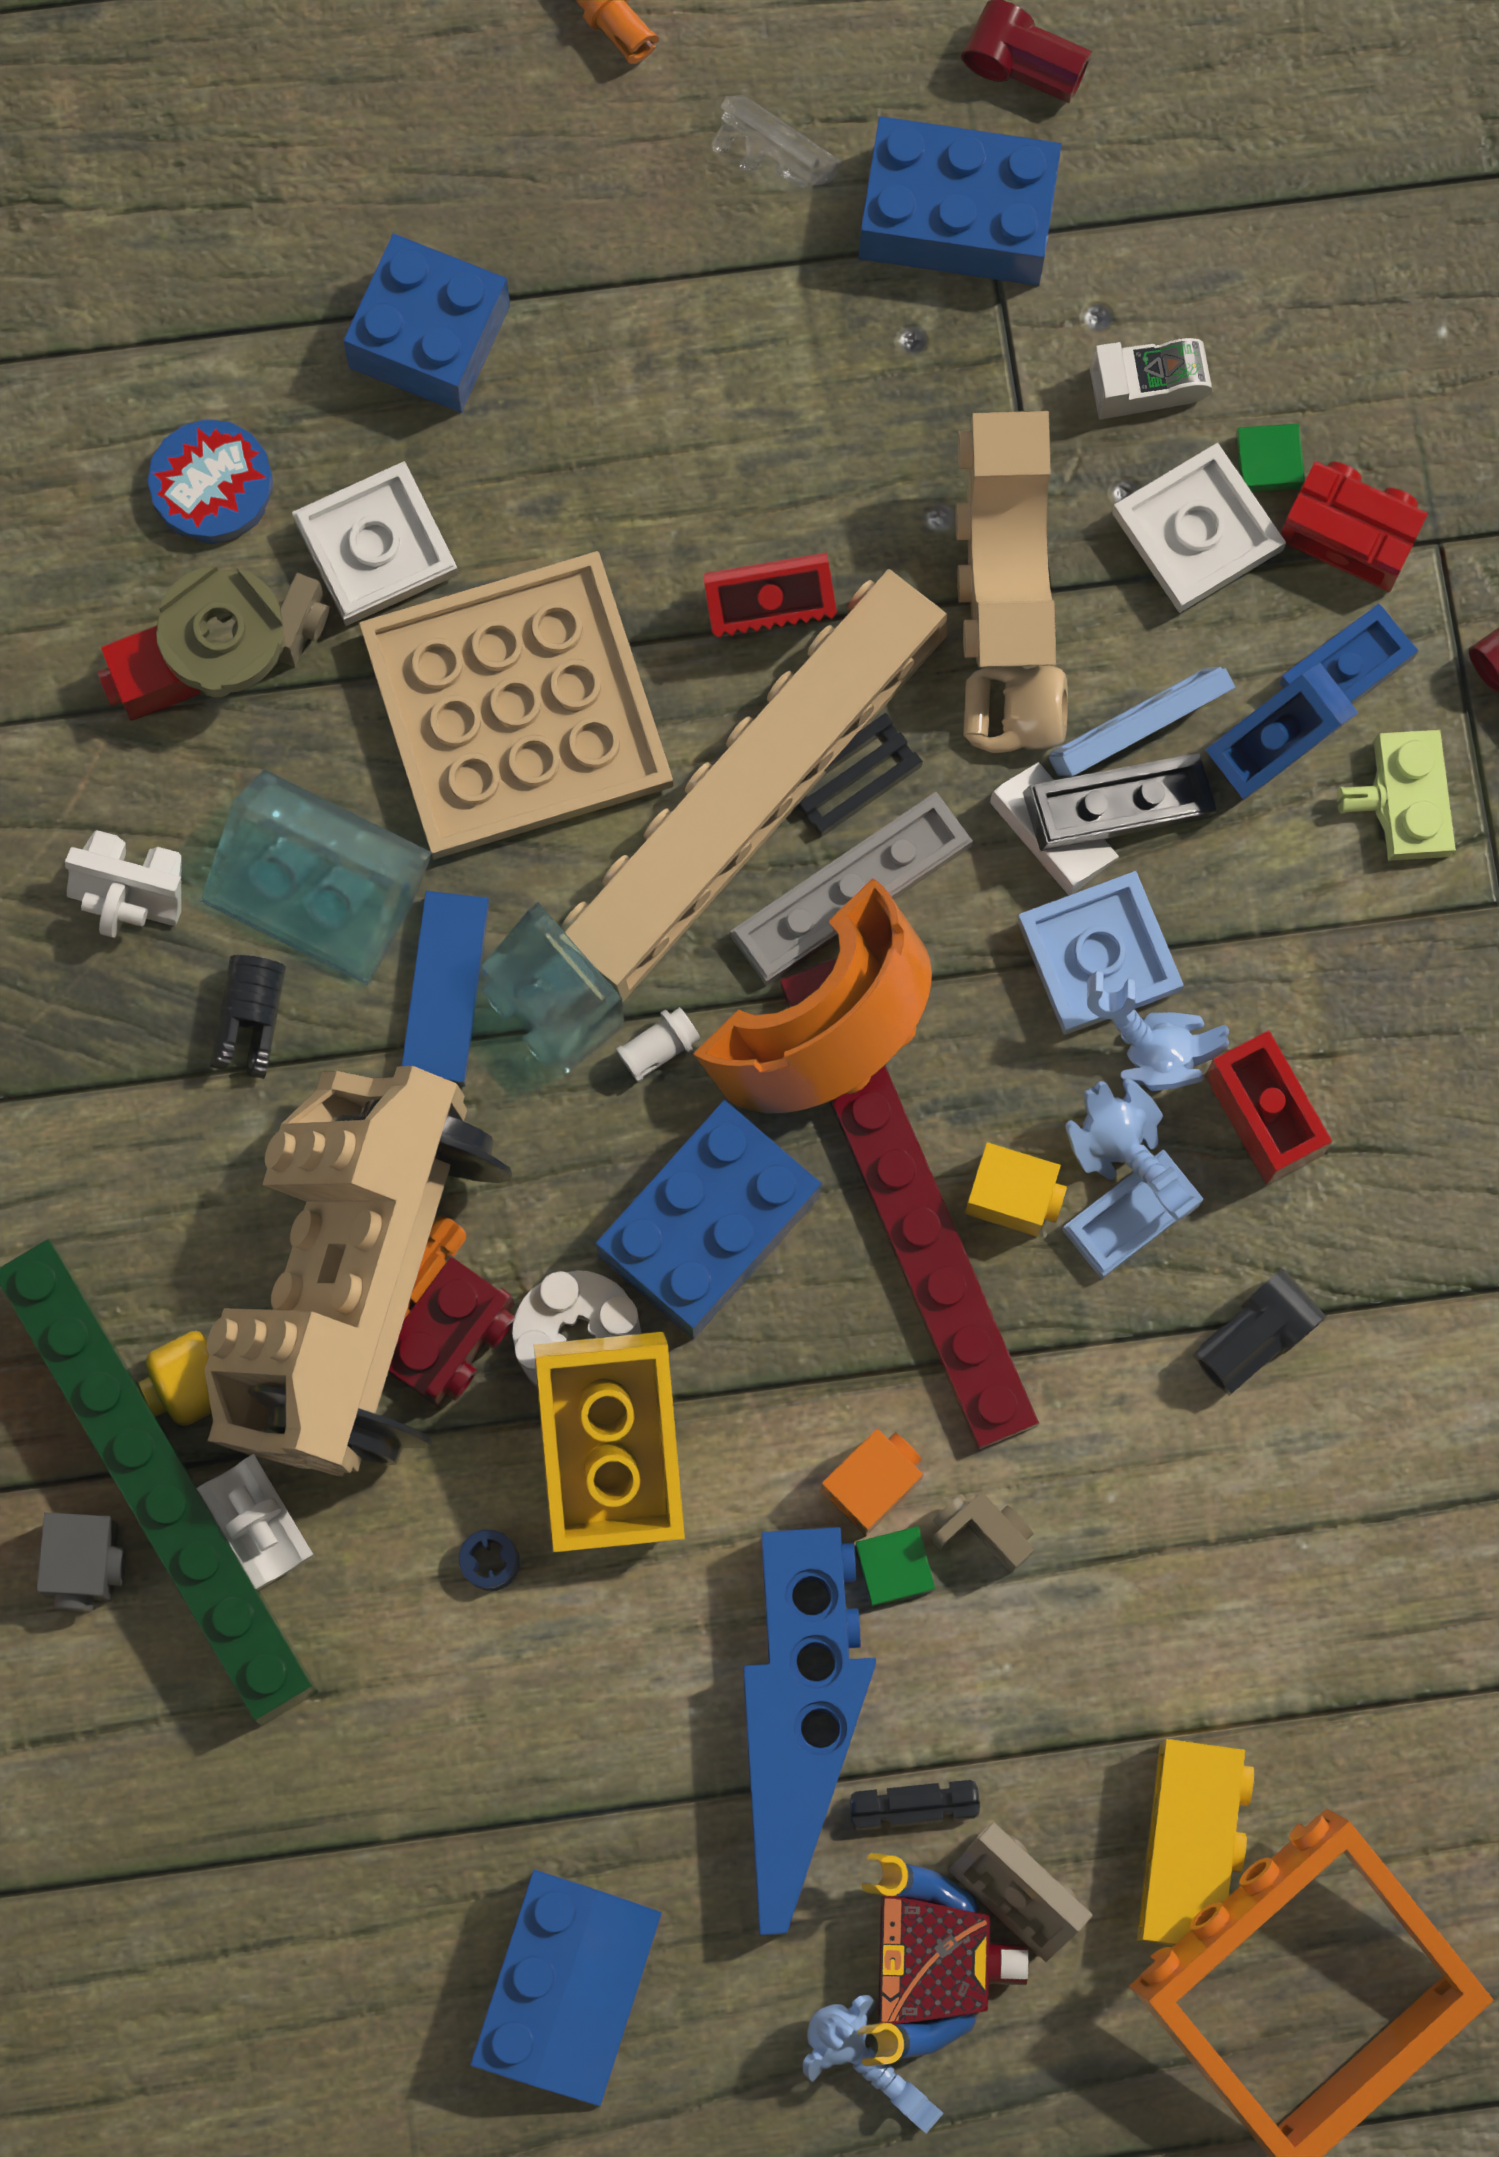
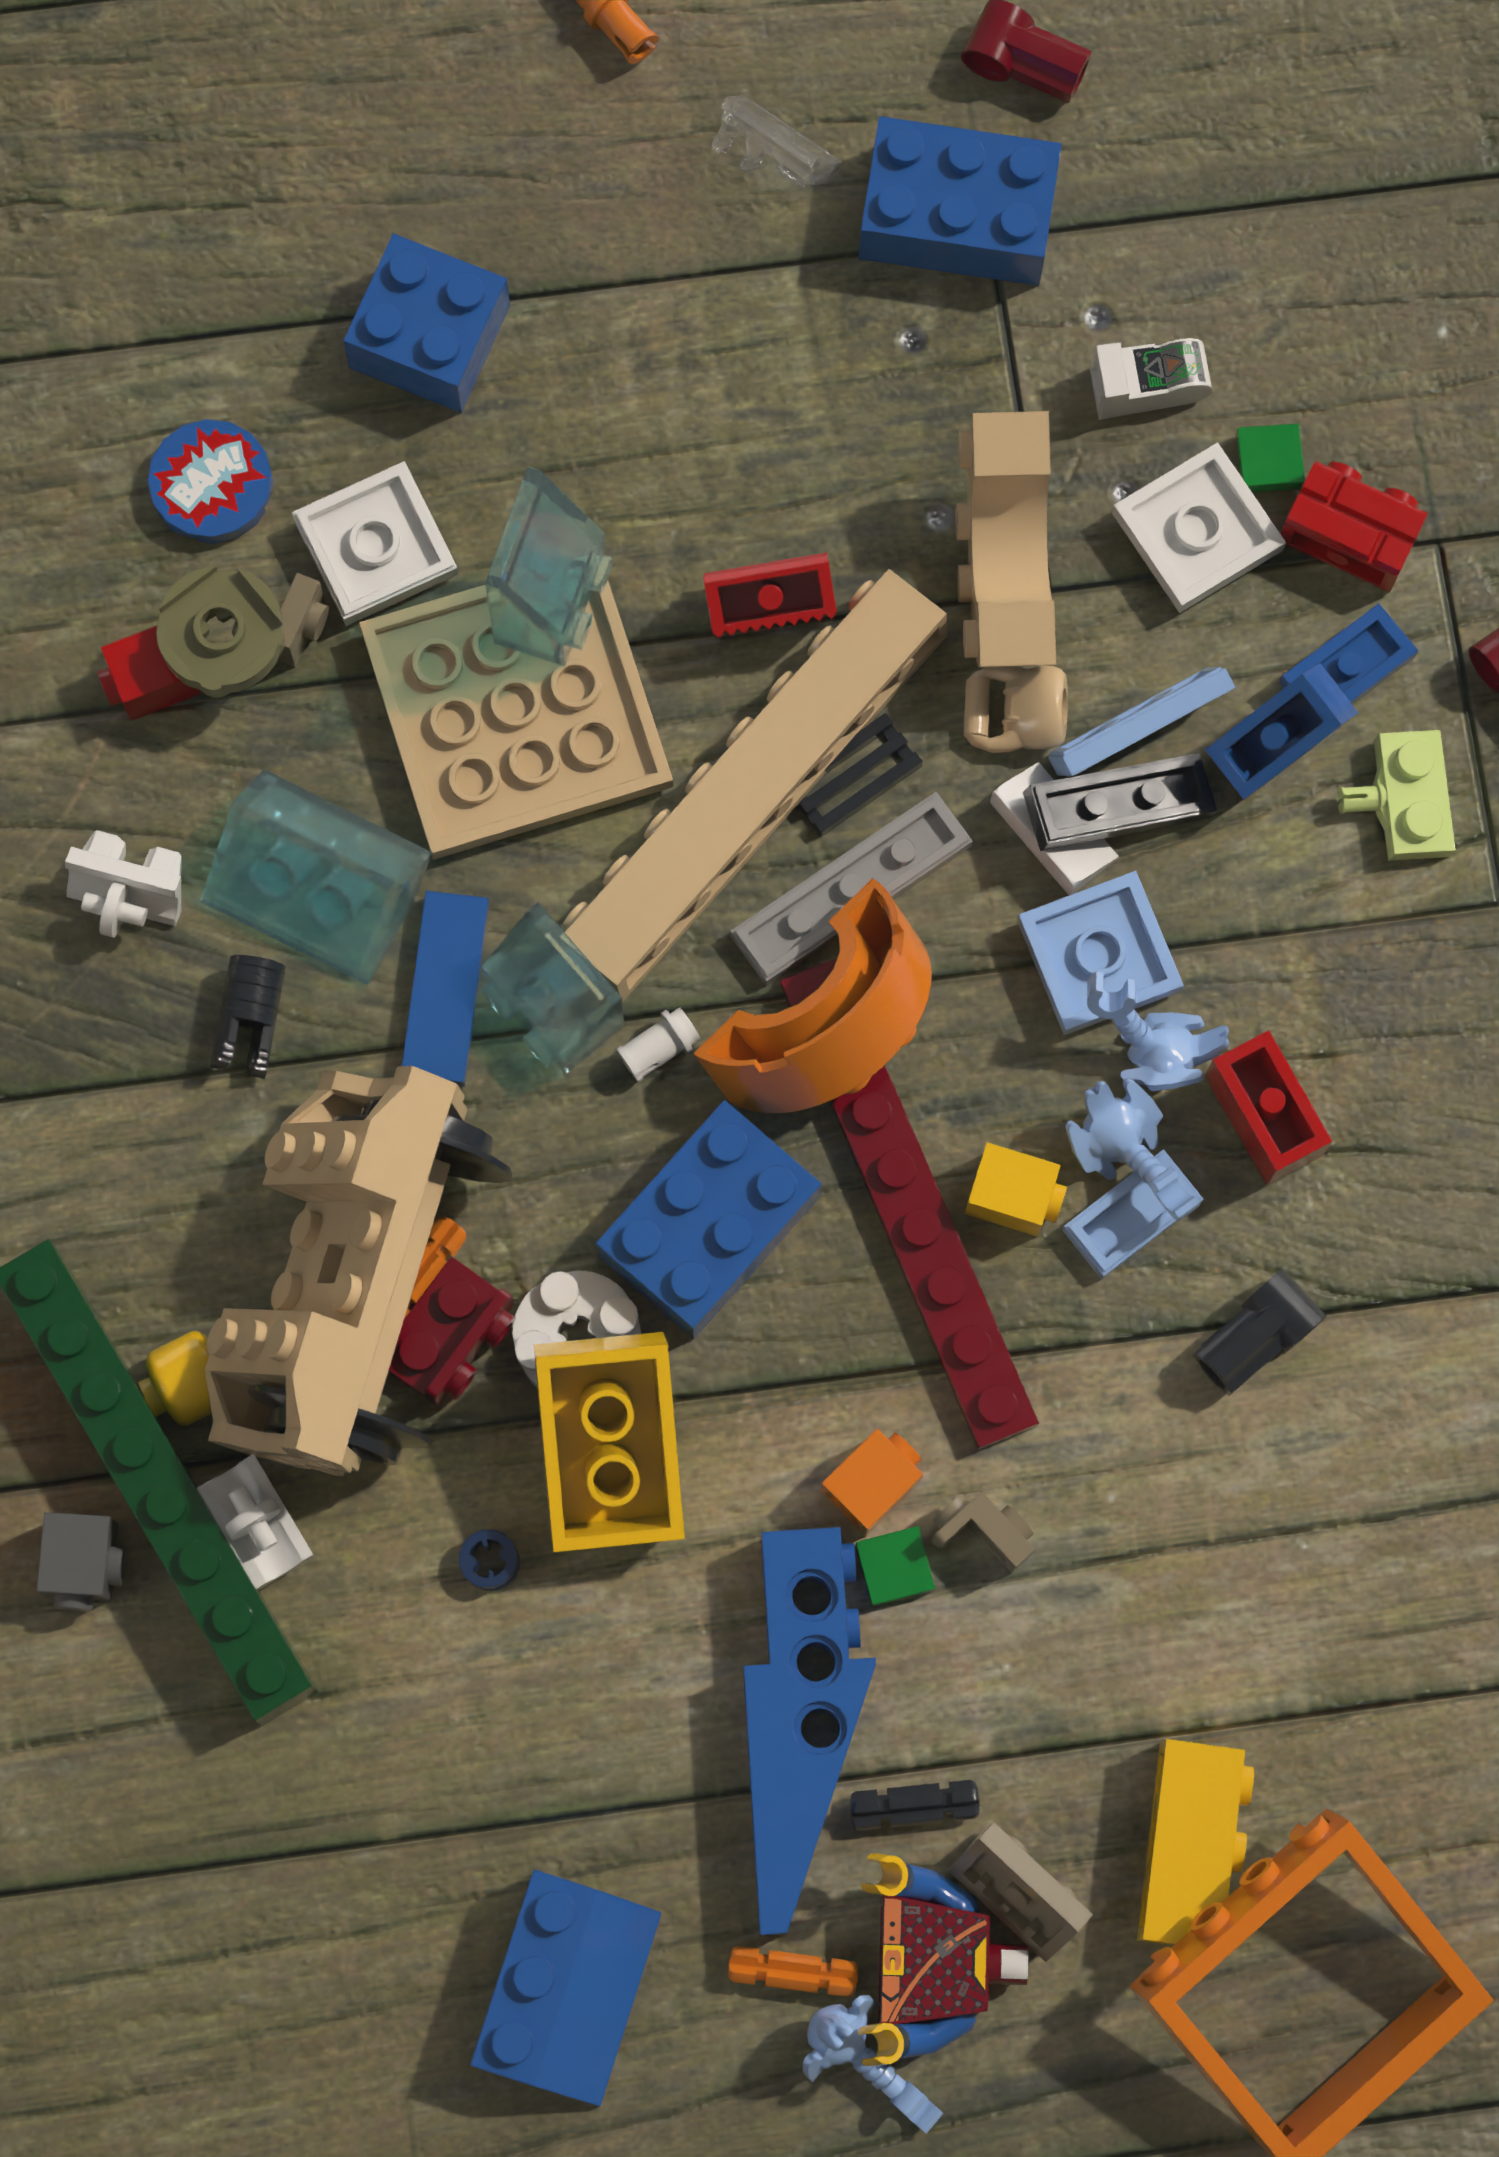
(545, 573): none -> clear light blue slope
(793, 1971): none -> orange axle

